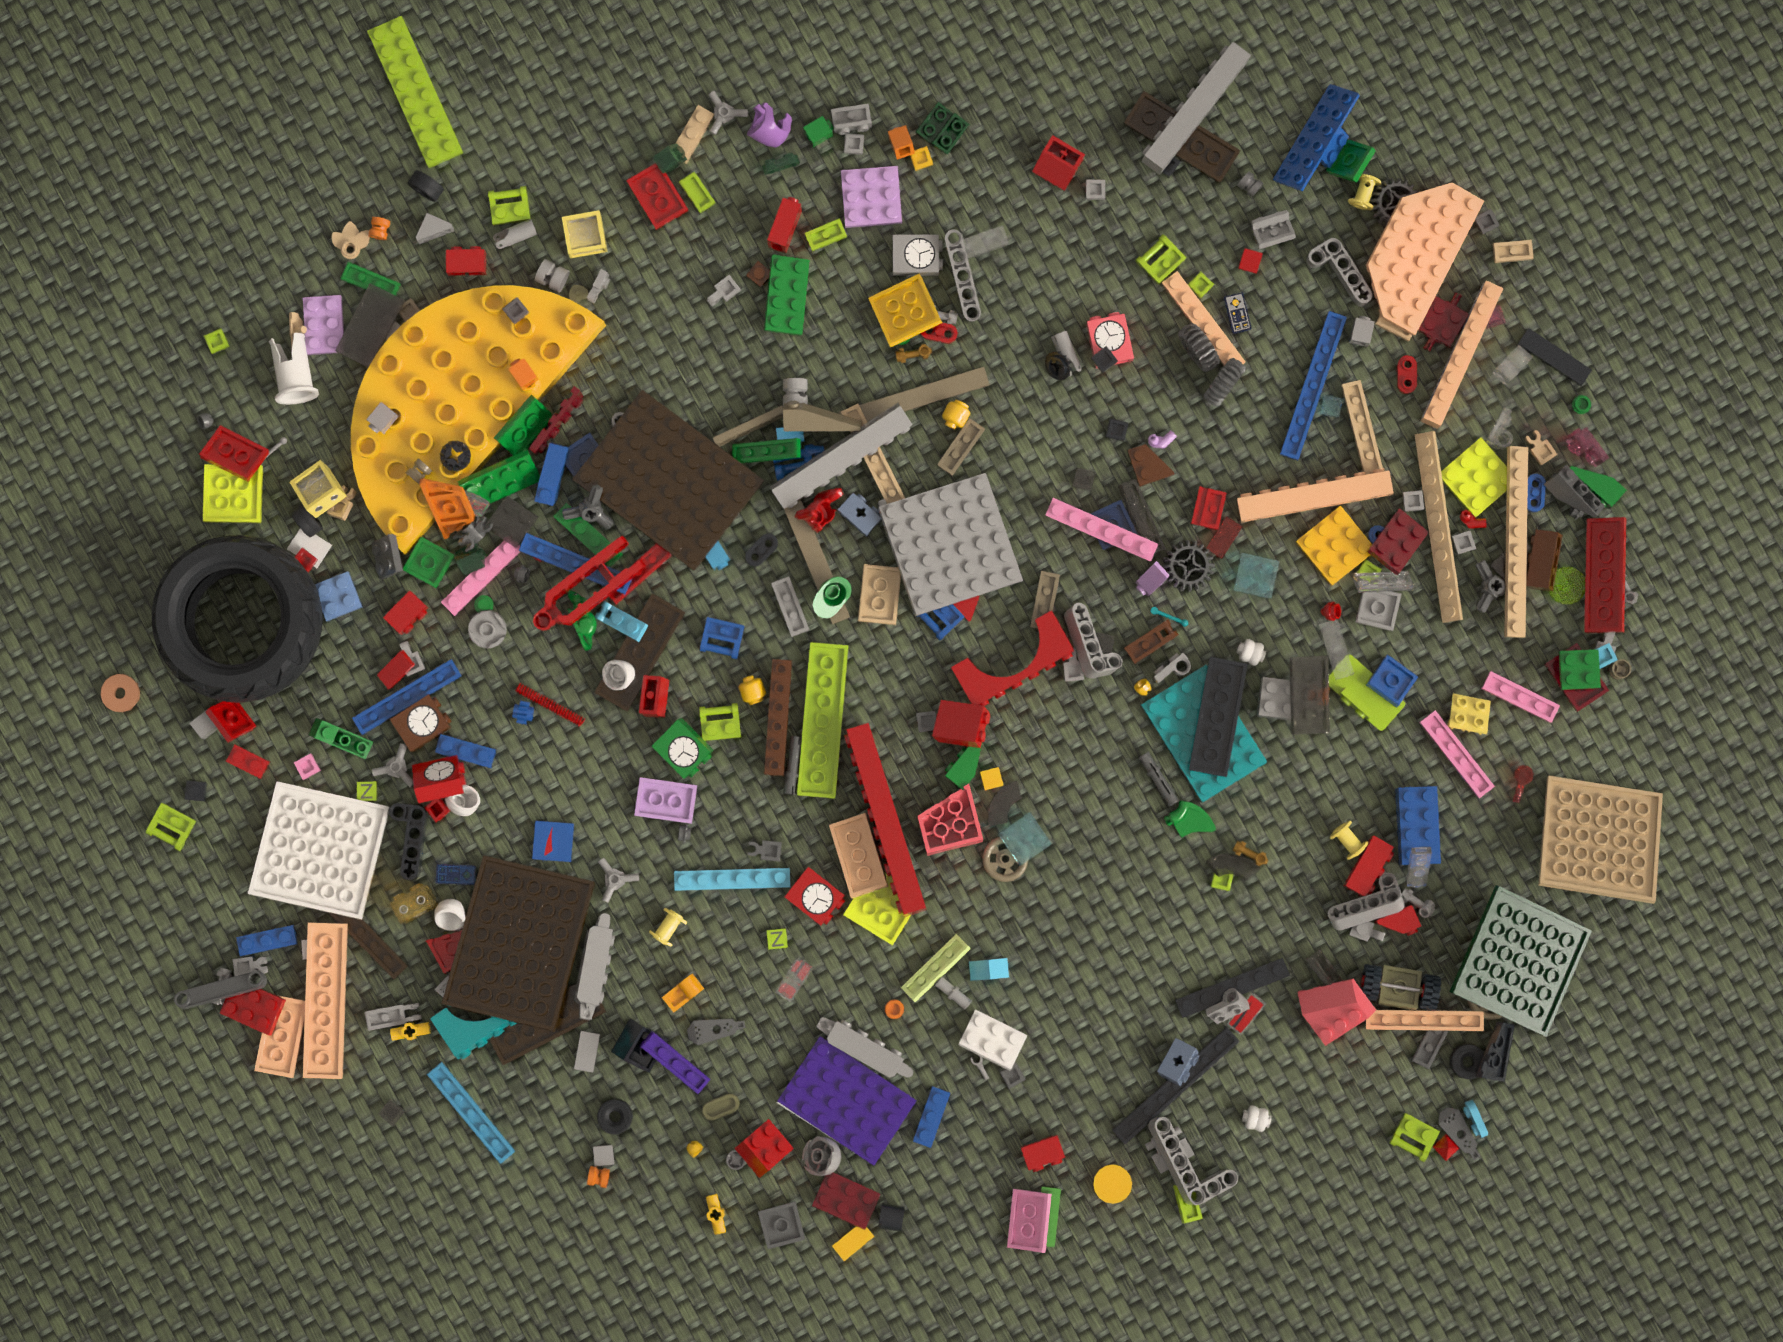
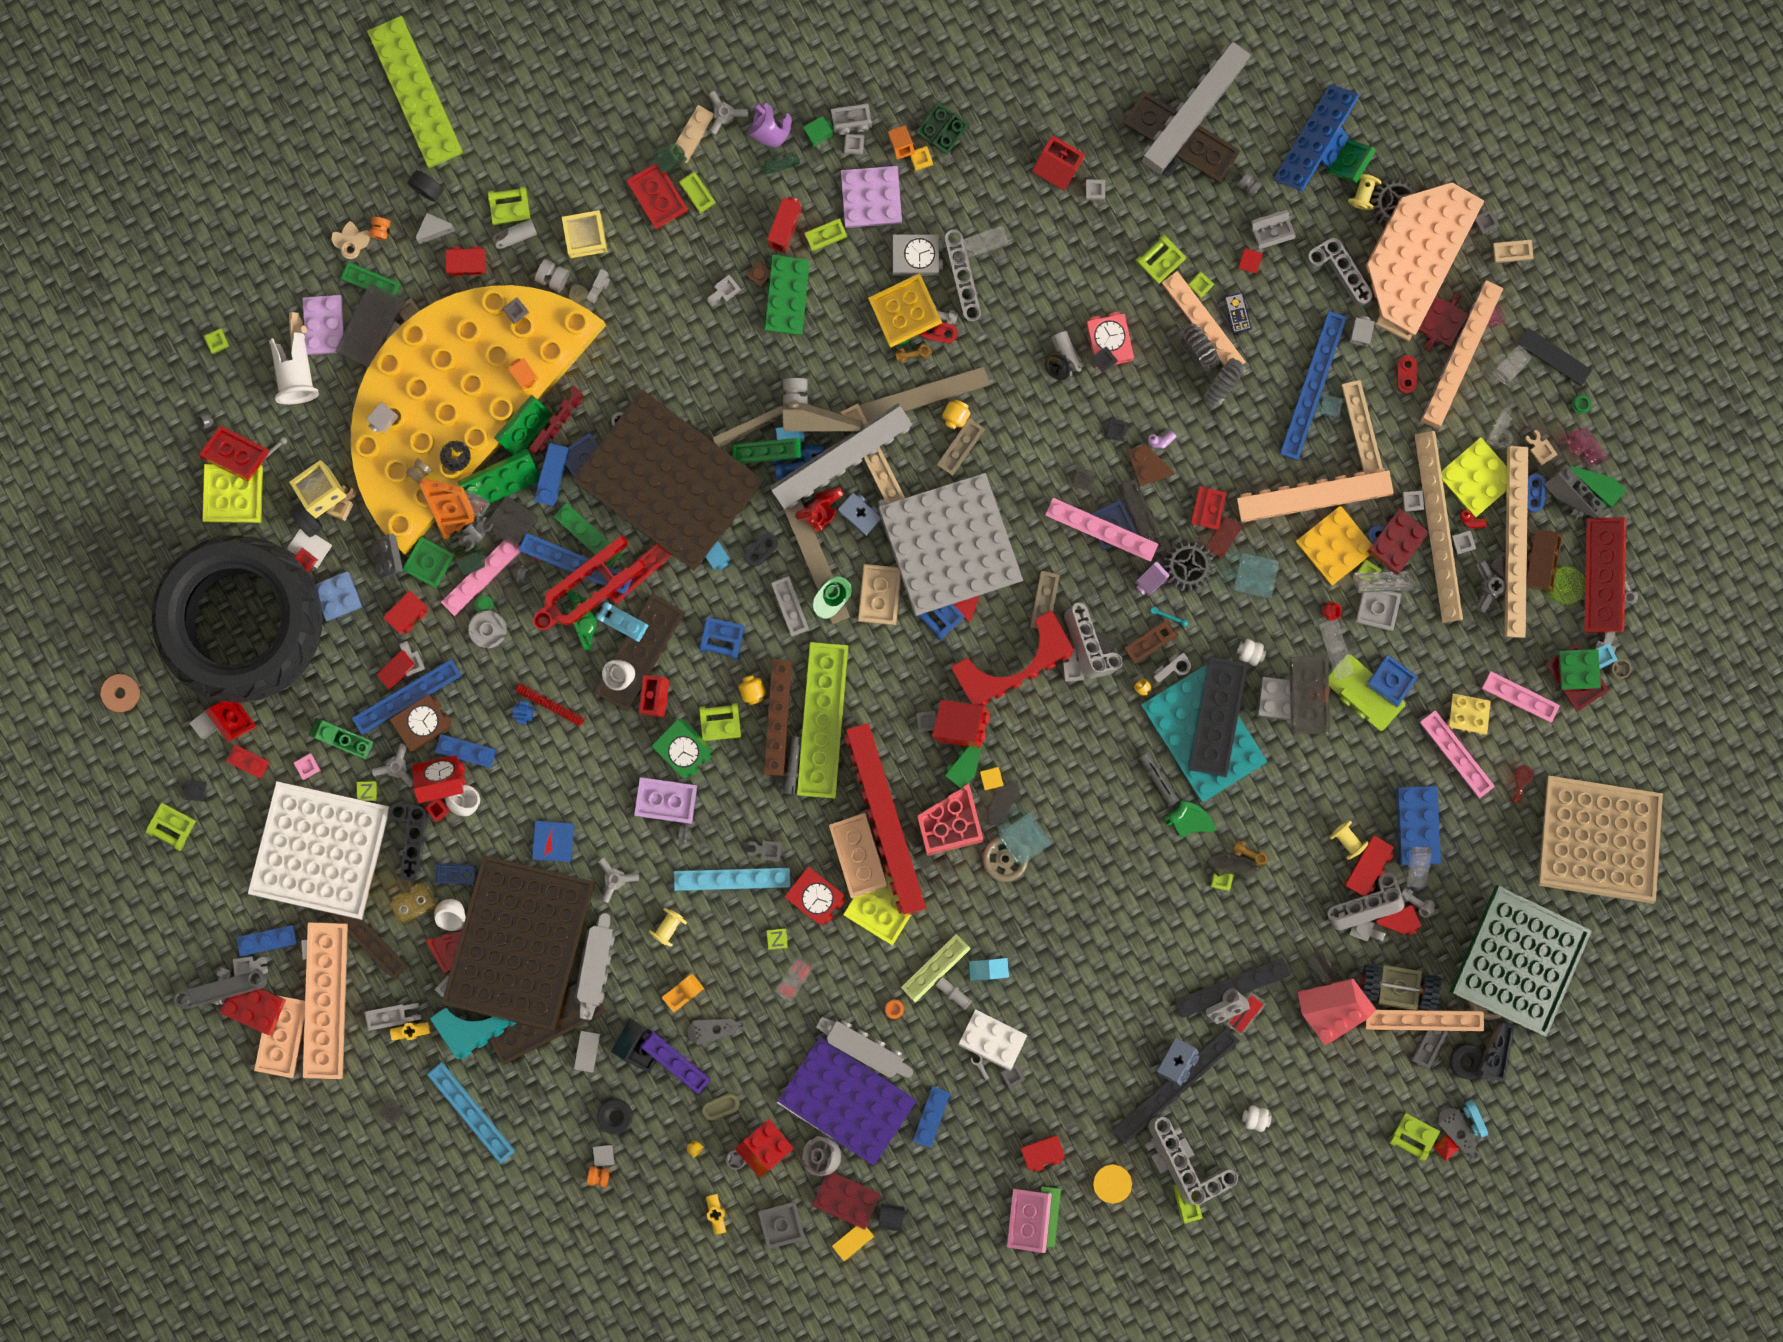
(590, 509): dark grey bush -> none

